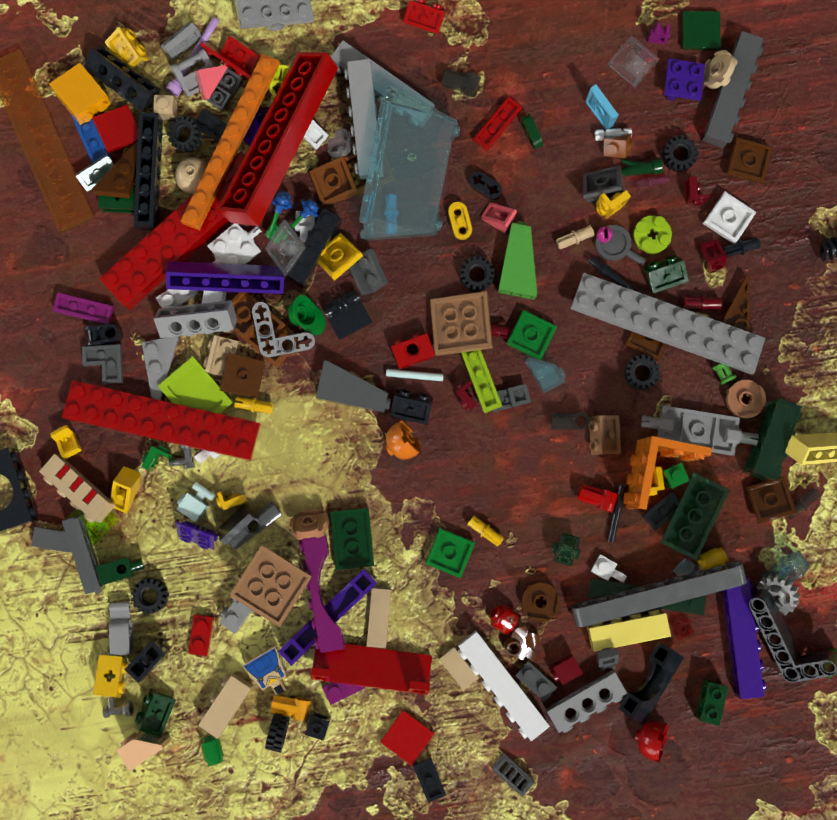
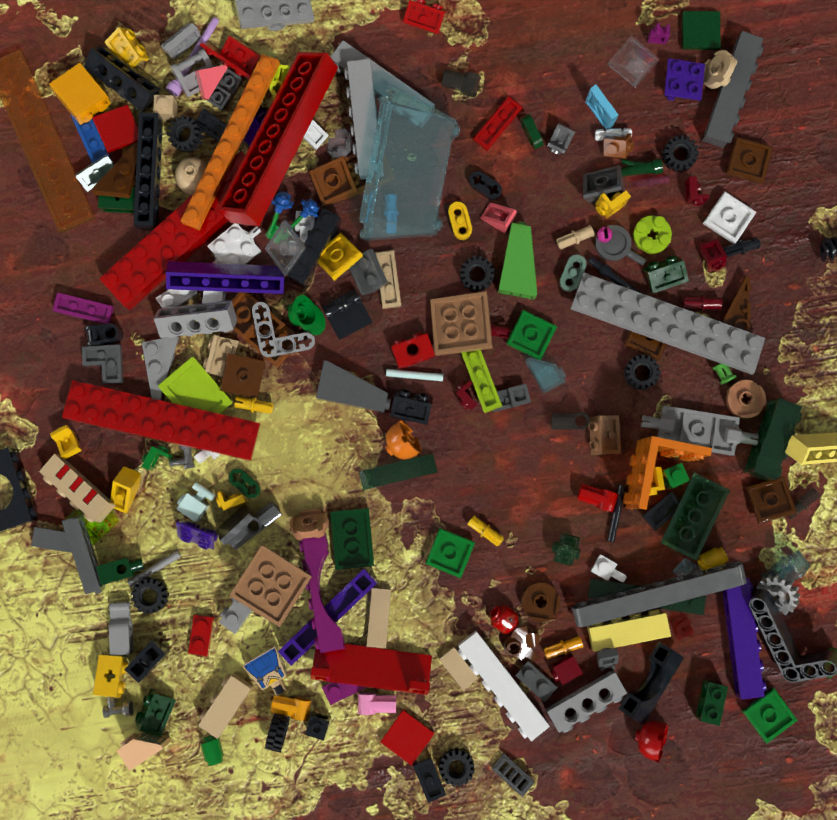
(154, 568): none -> light grey bar
(241, 486): none -> dark green beam
(370, 703): none -> bright pink piece
(390, 292): none -> tan tile
(398, 471): none -> clear green slope
(456, 779): none -> black tyre
(561, 139): none -> flat silver bracket
(563, 647): none -> light orange axle
(572, 273): none -> sand green plate
(769, 715): none -> green plate

